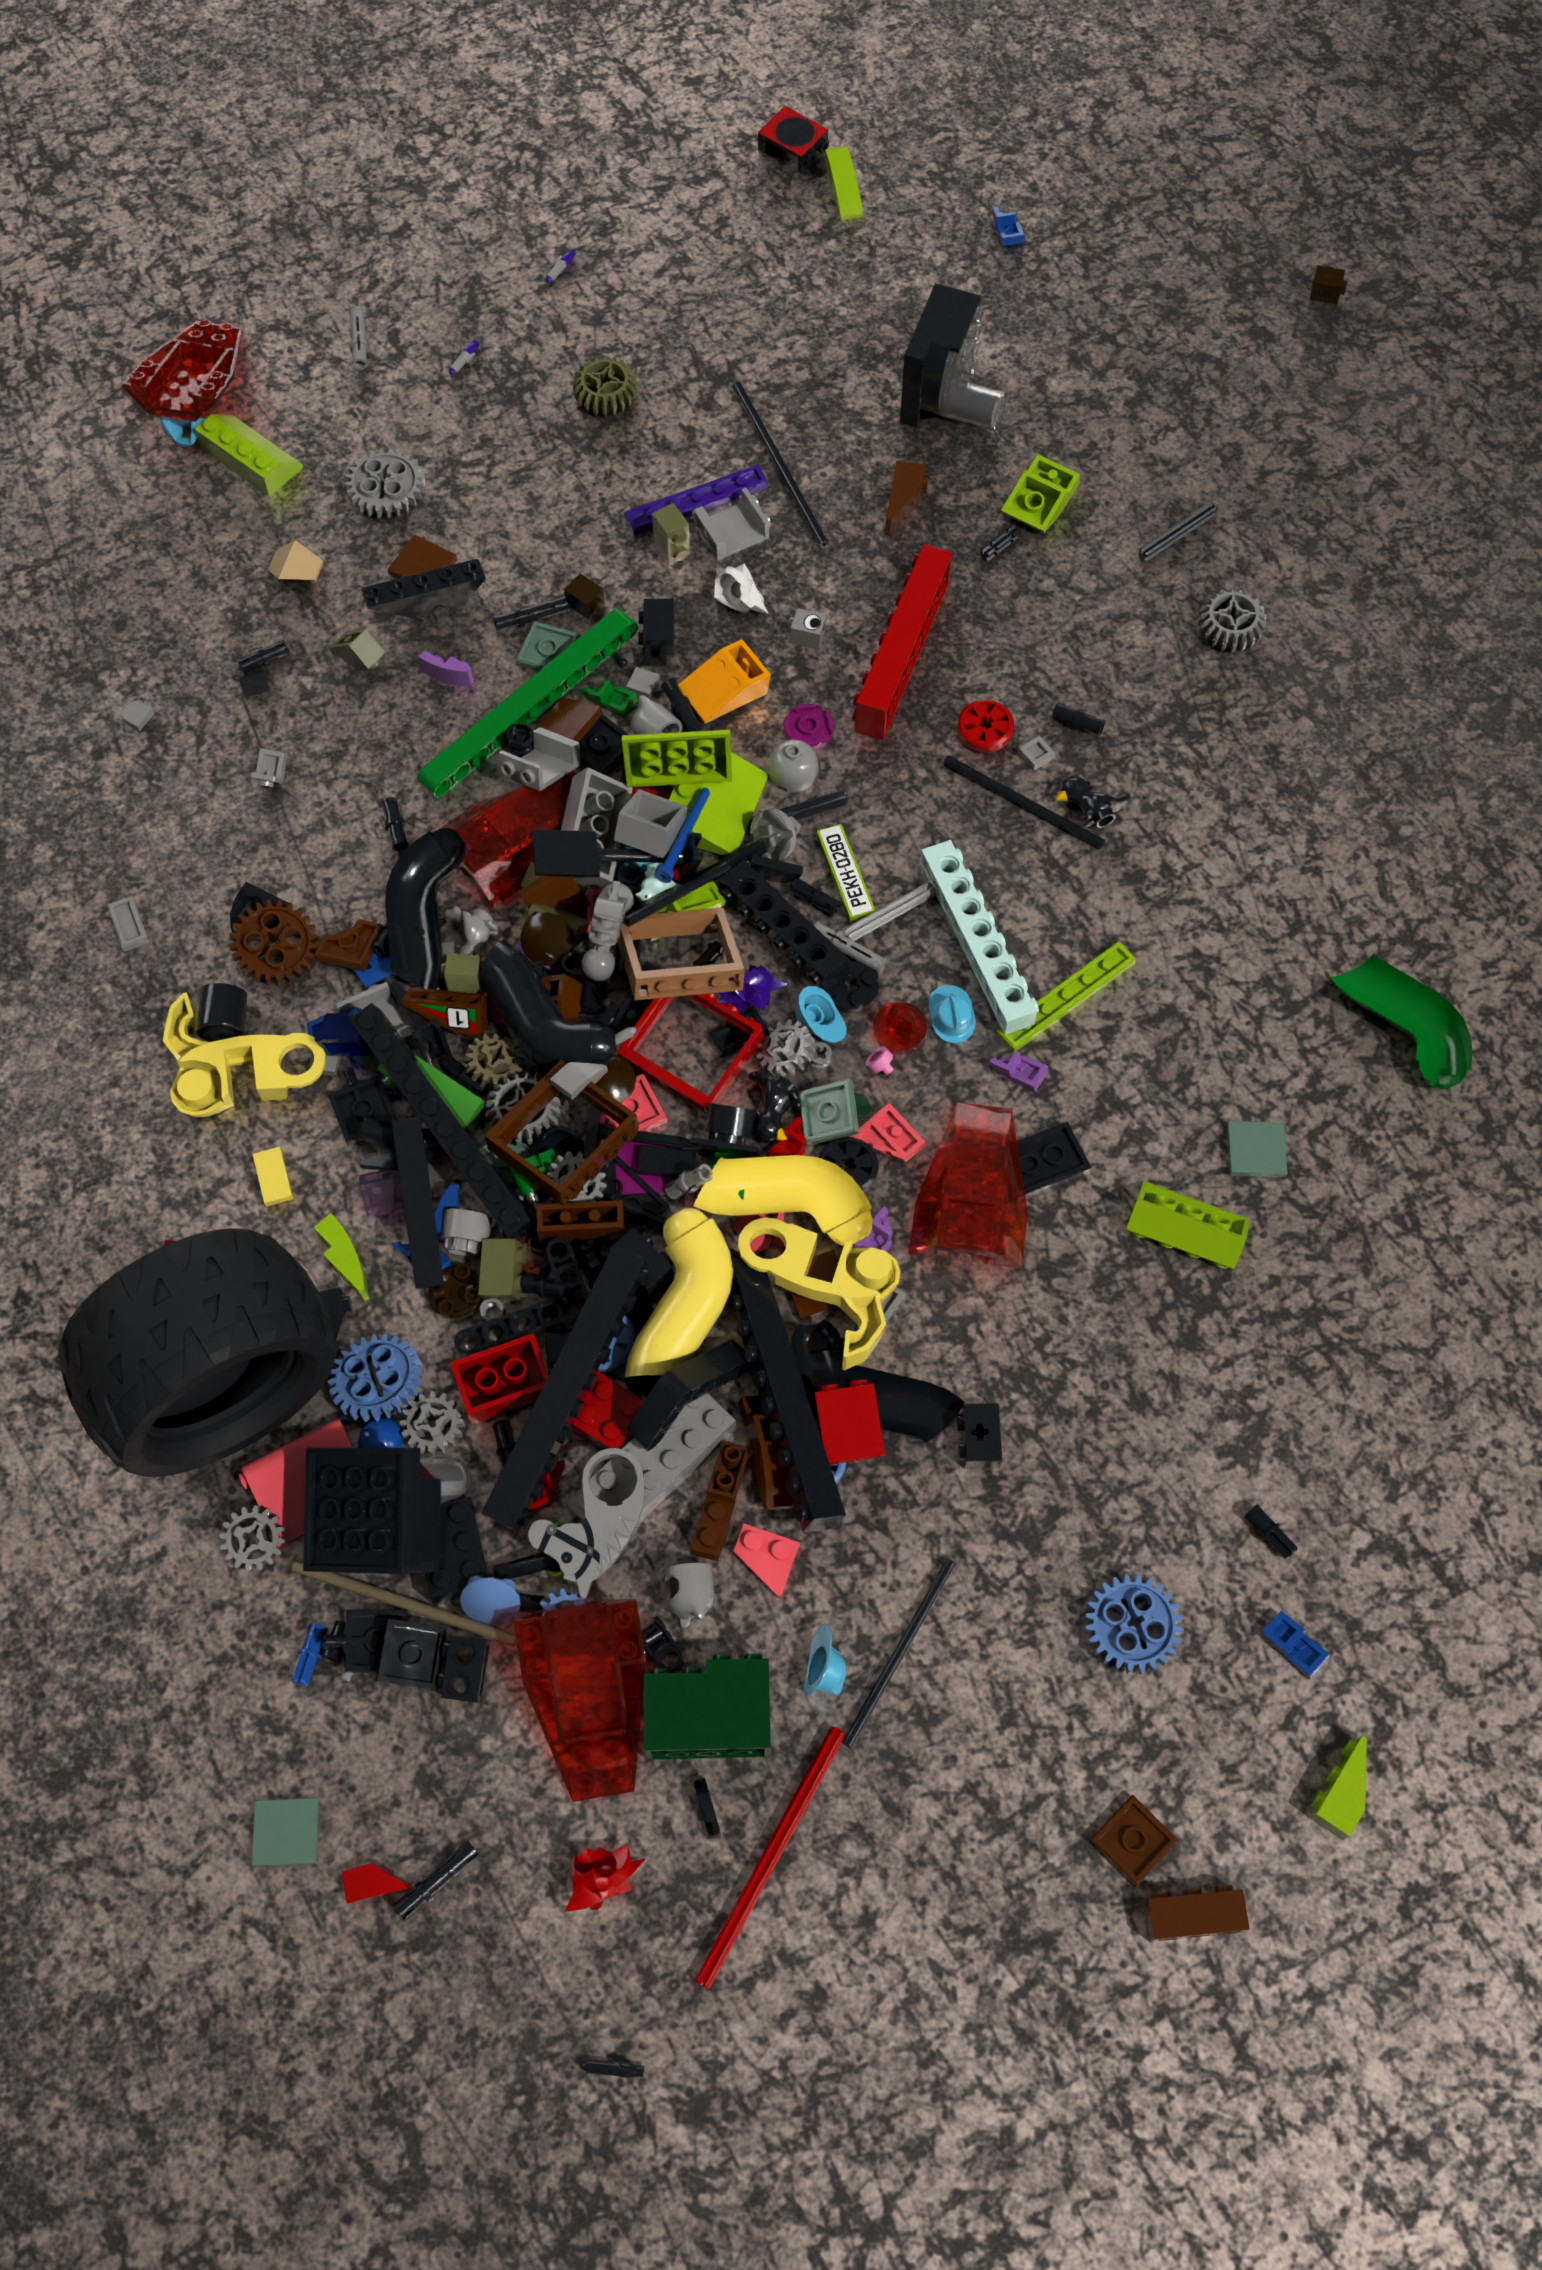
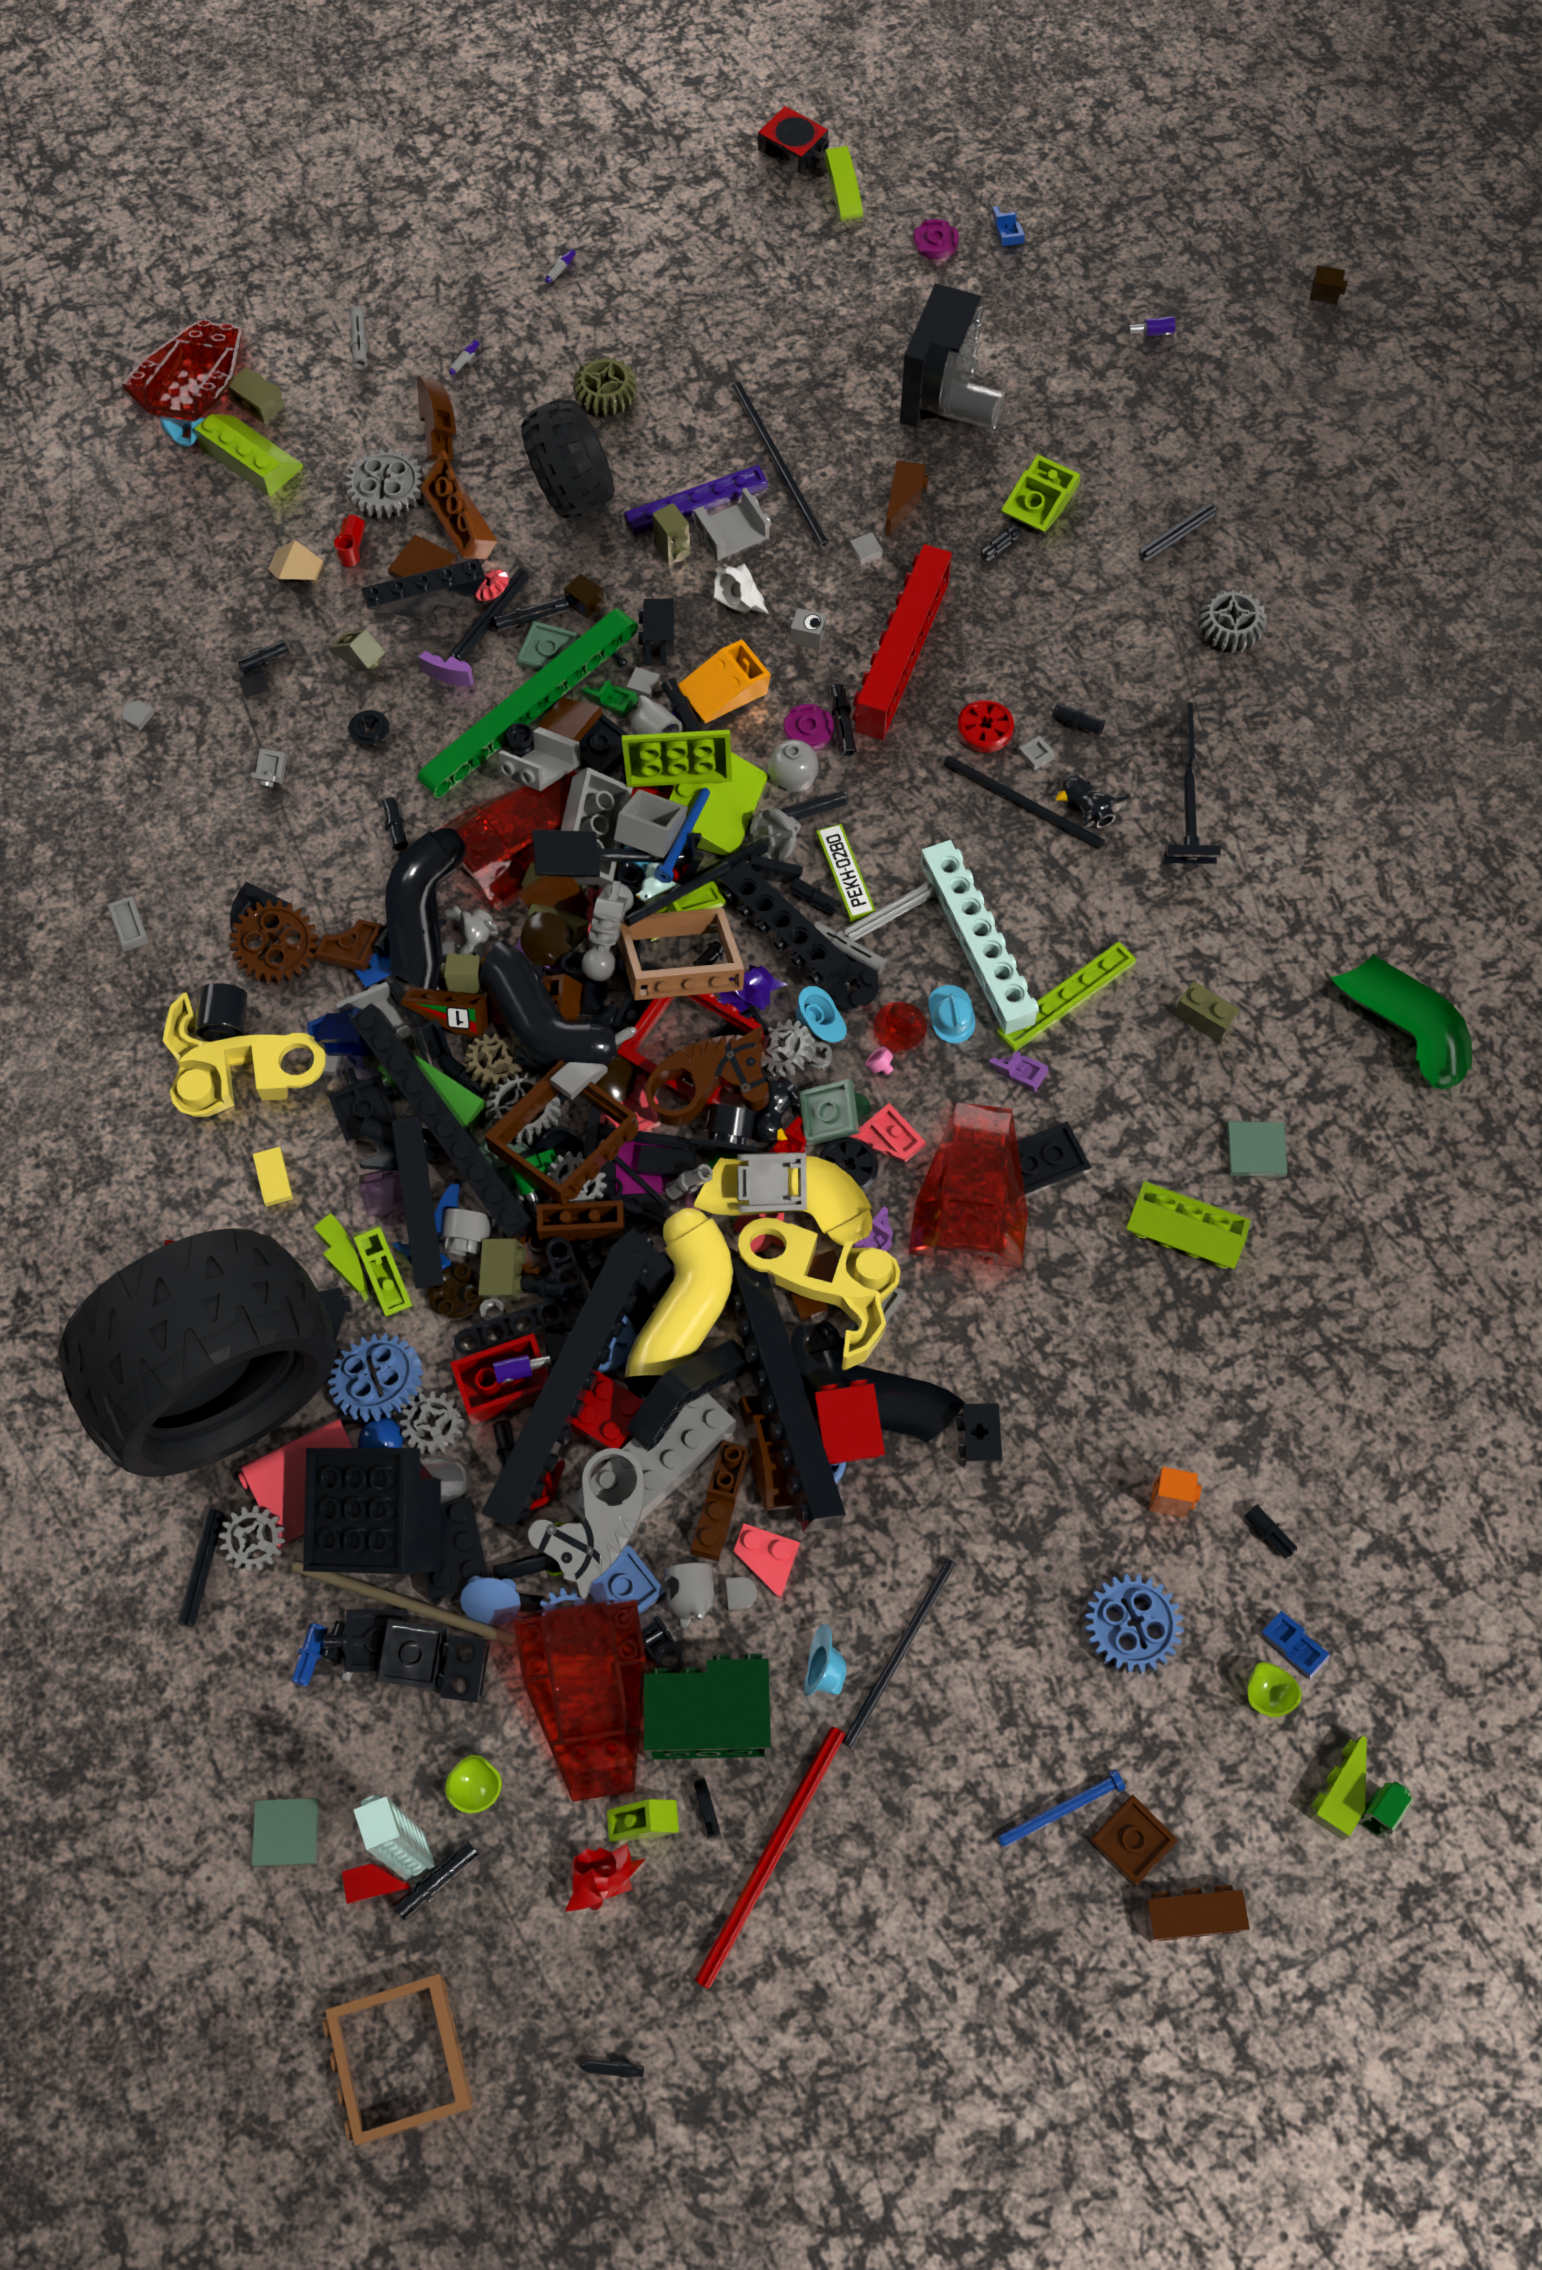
(200, 1568): none -> black axle
(255, 395): none -> olive brick
(349, 541): none -> red piece
(368, 719): none -> black gear
(382, 1270): none -> lime slope
(394, 1837): none -> light aqua brick
(438, 415): none -> reddish brown slope
(451, 2046): none -> medium nougat window
(457, 511): none -> dark orange wedge
(473, 1784): none -> lime helmet
(485, 620): none -> black axle
(492, 586): none -> coral gear
(518, 1367): none -> dark purple piece
(567, 458): none -> black tyre
(628, 1580): none -> medium blue plate
(643, 1820): none -> lime slope
(708, 1064): none -> reddish brown animal
(740, 1593): none -> light grey tile
(766, 1181): none -> light grey container
(841, 711): none -> black pin
(866, 548): none -> light grey tile
(935, 239): none -> magenta tile
(1064, 1808): none -> blue bar
(1155, 327): none -> dark purple piece
(1175, 1492): none -> orange brick
(1191, 852): none -> black piece
(1206, 1012): none -> olive brick
(1272, 1690): none -> lime helmet
(1386, 1809): none -> green brick

